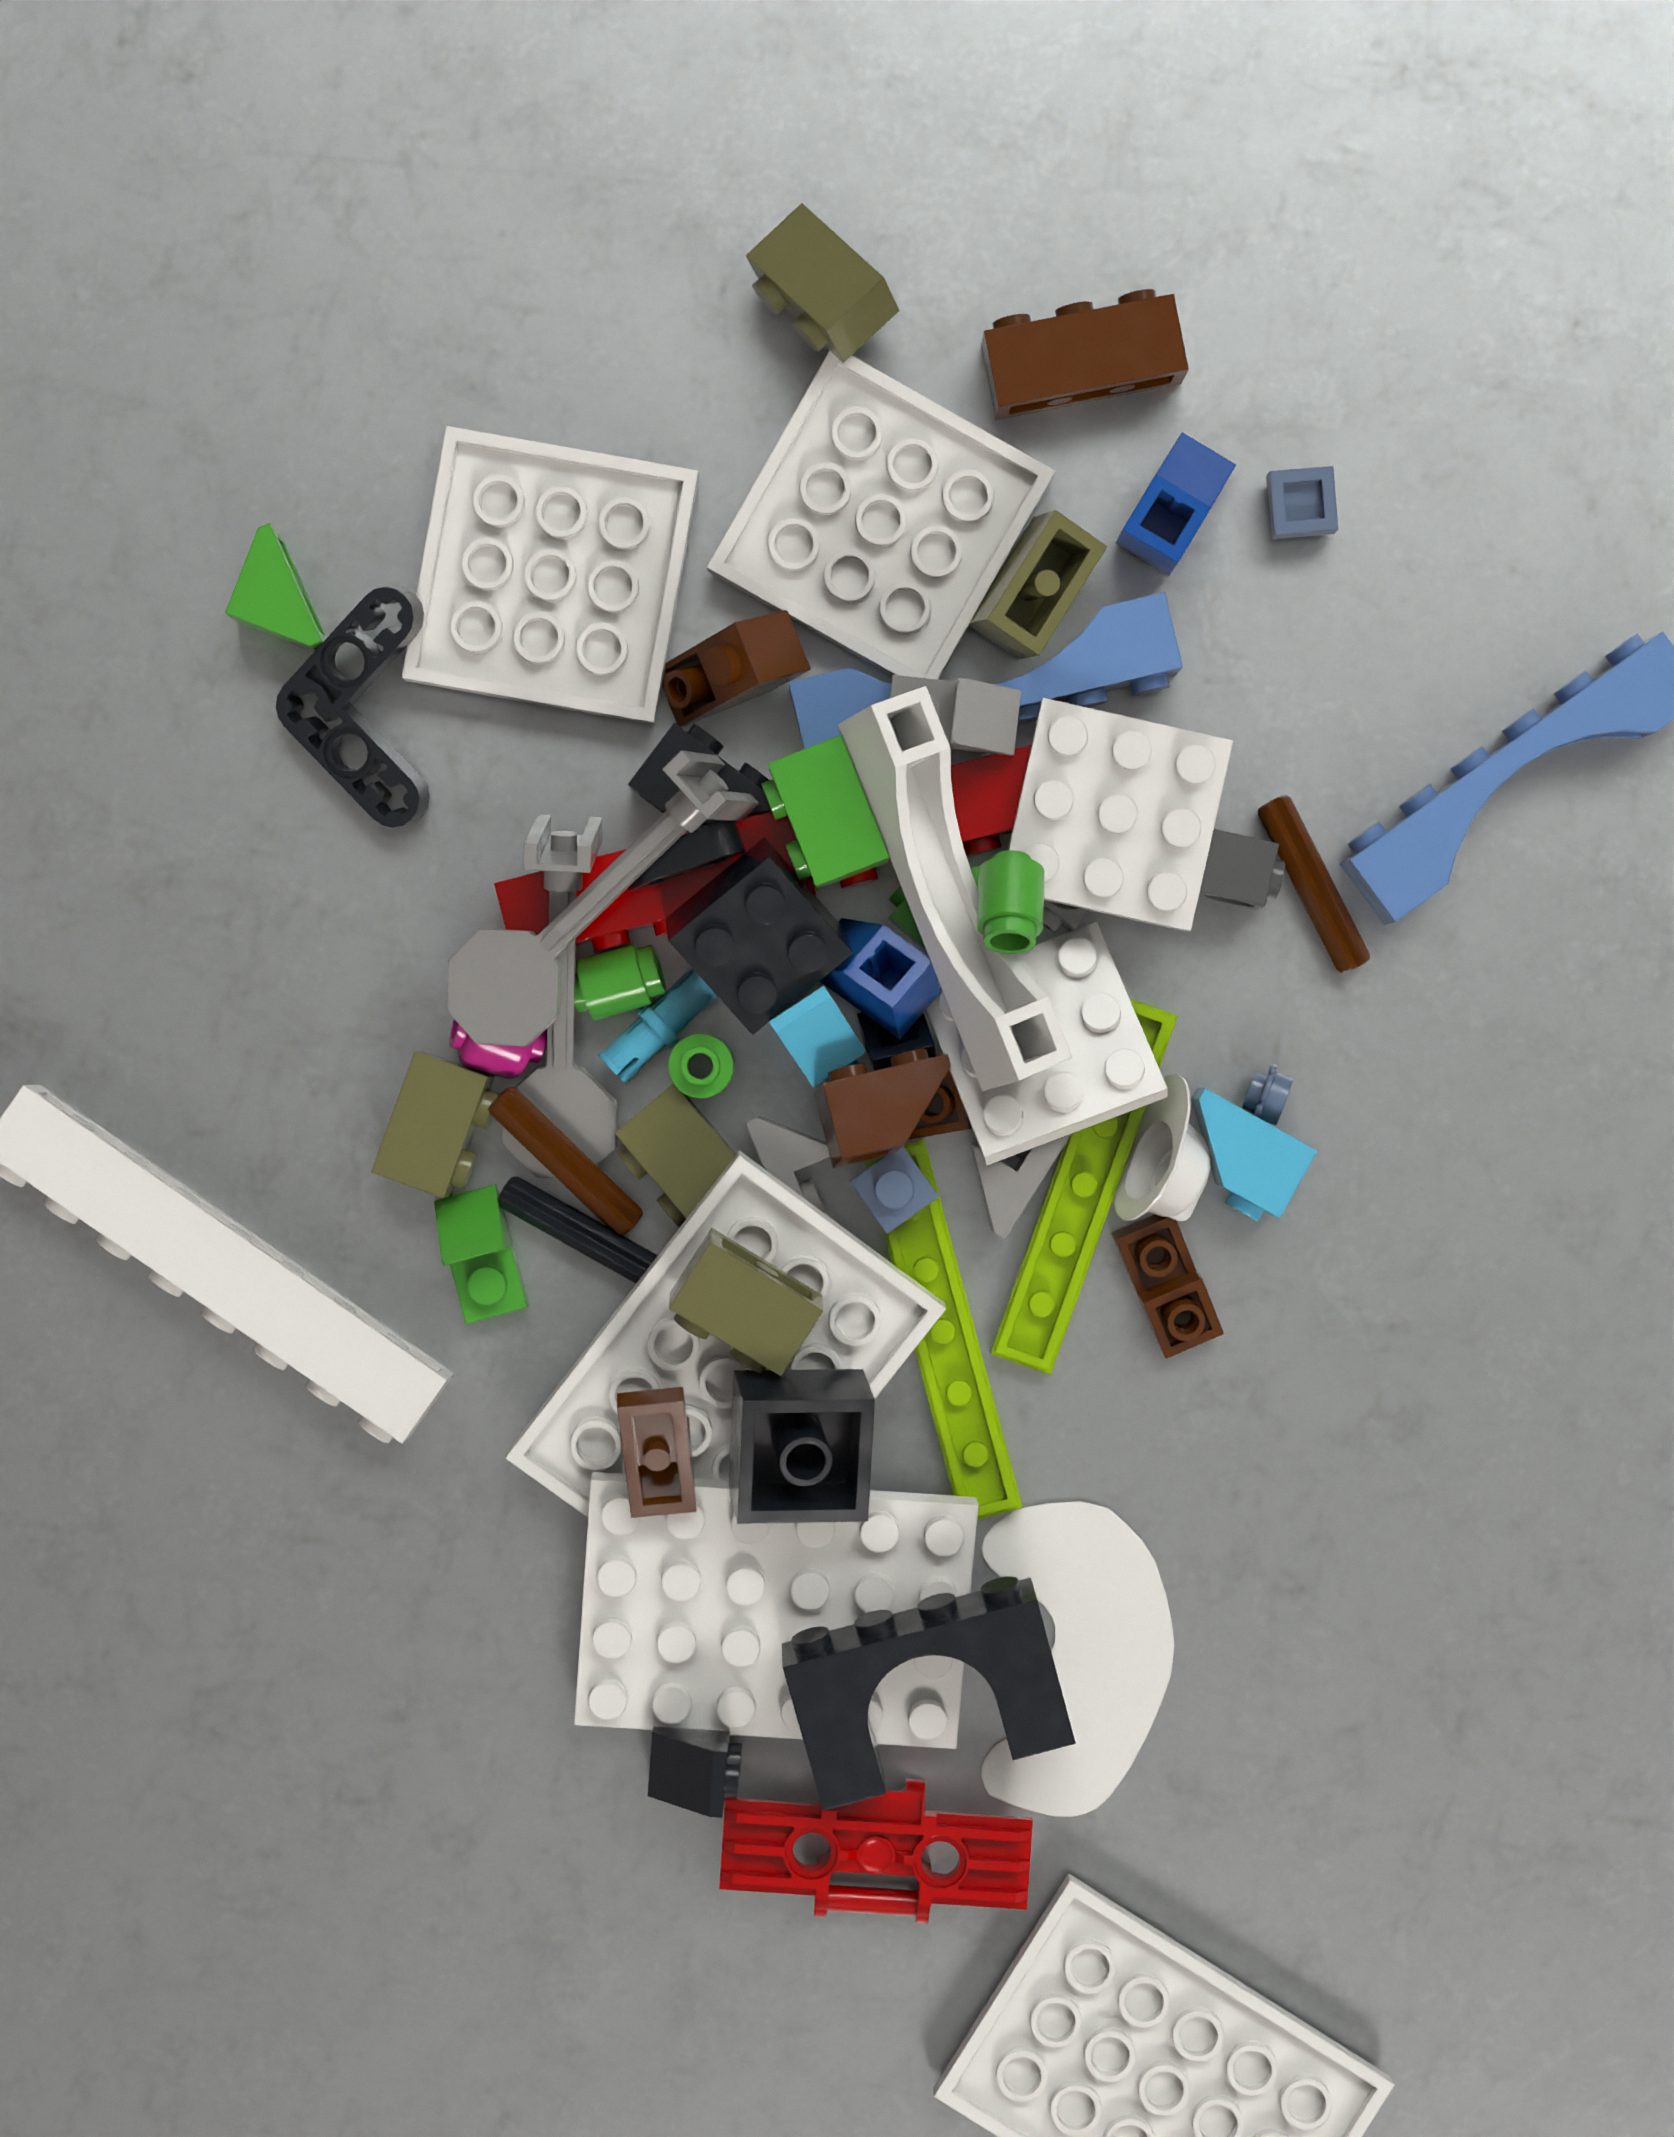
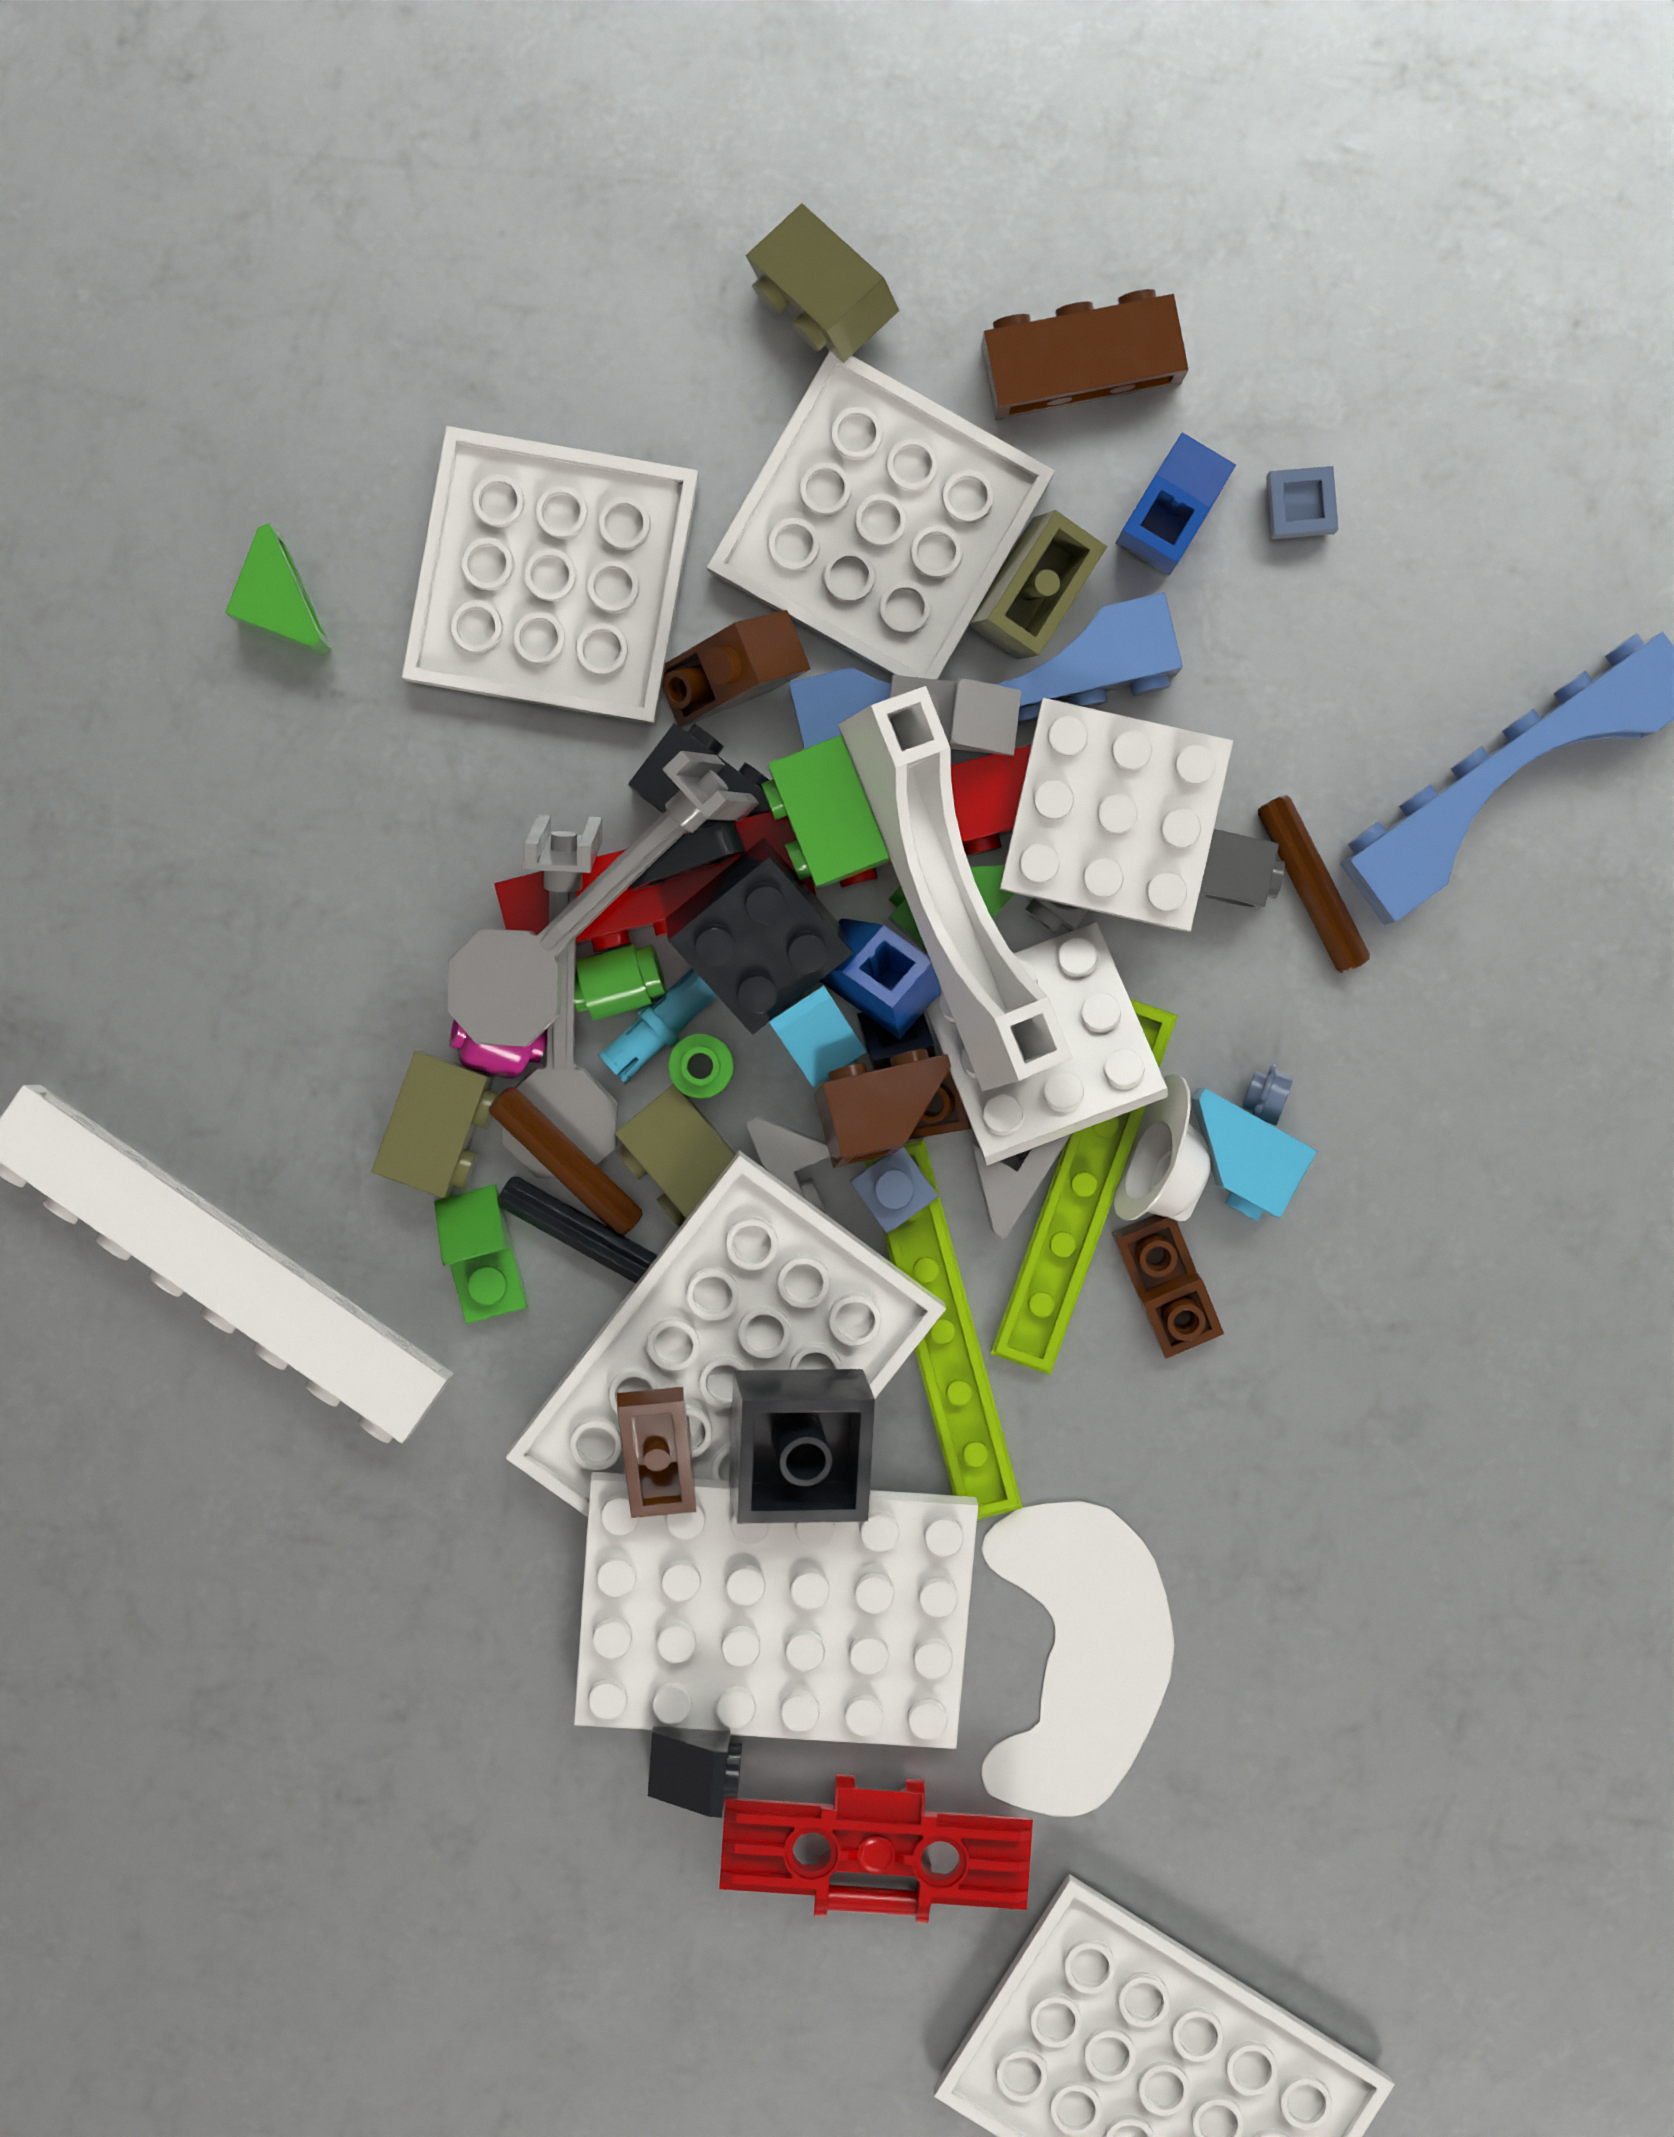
(336, 699): black beam -> none
(744, 1304): olive brick -> none
(839, 1669): black arch -> none
(1010, 902): bright green brick -> none

